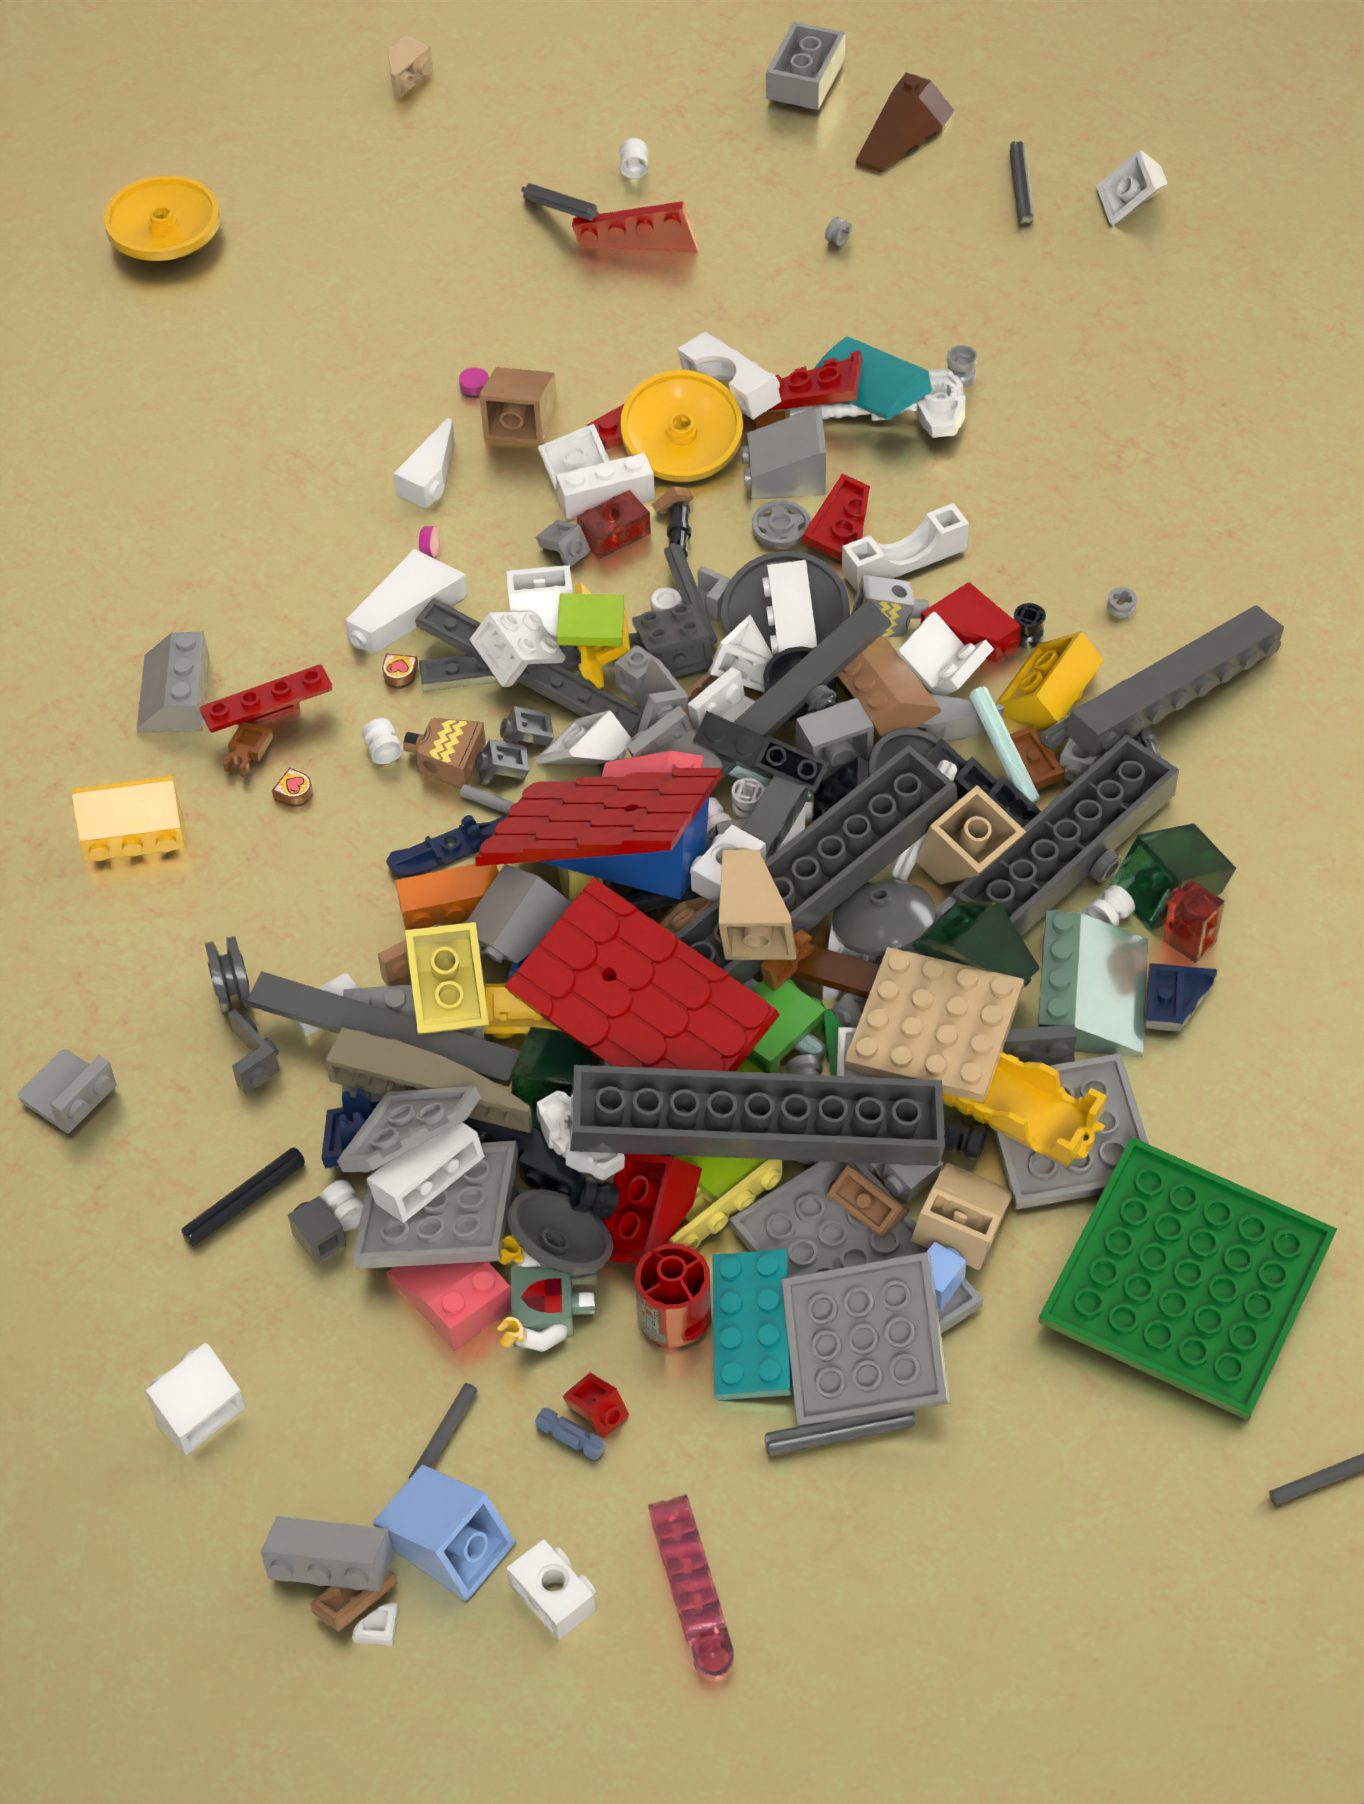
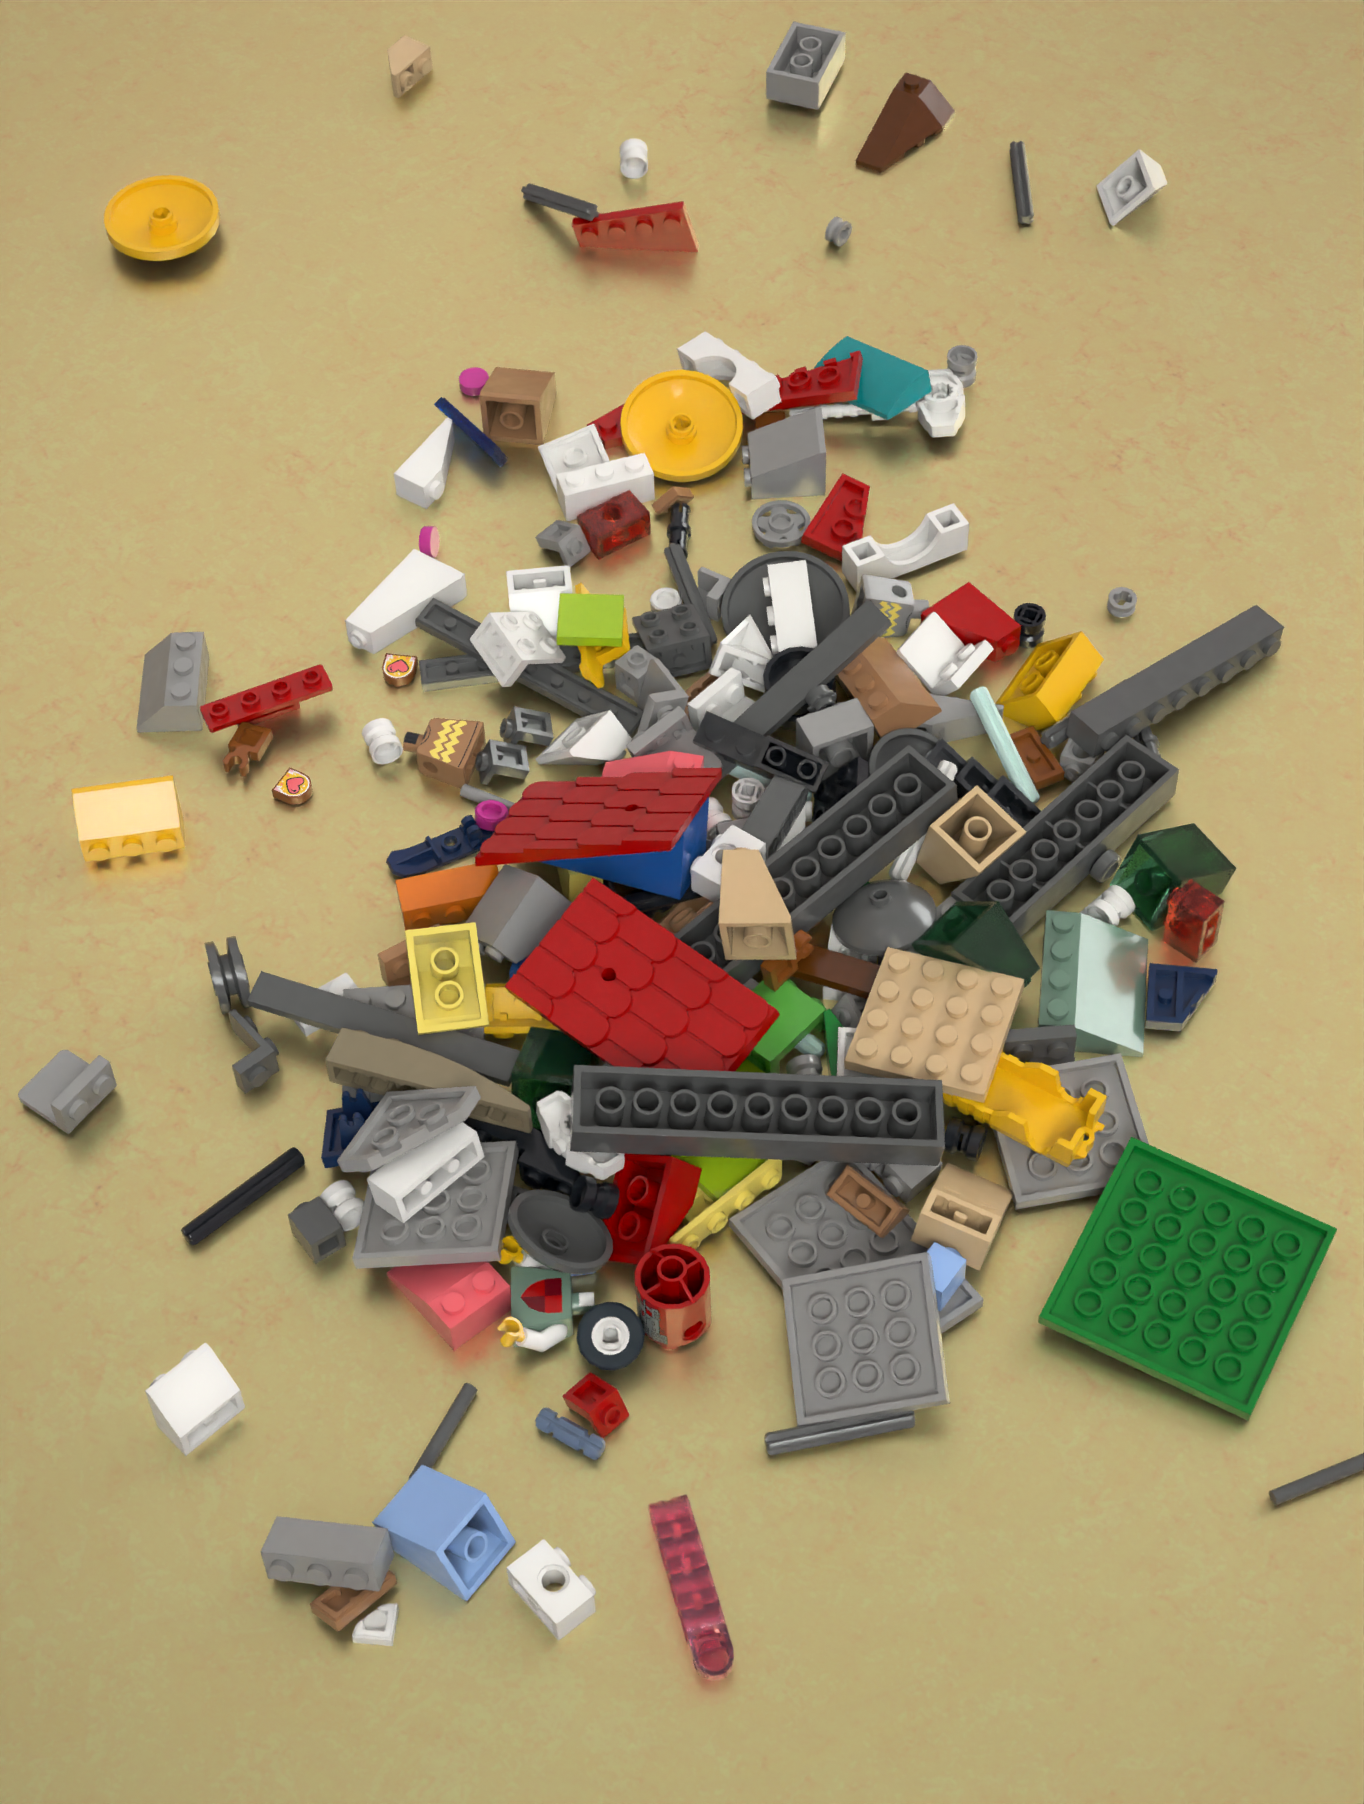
(472, 432): none -> clear blue tile
(489, 814): none -> dark pink tile
(611, 1347): none -> black wheel
(750, 1325): teal plate -> none

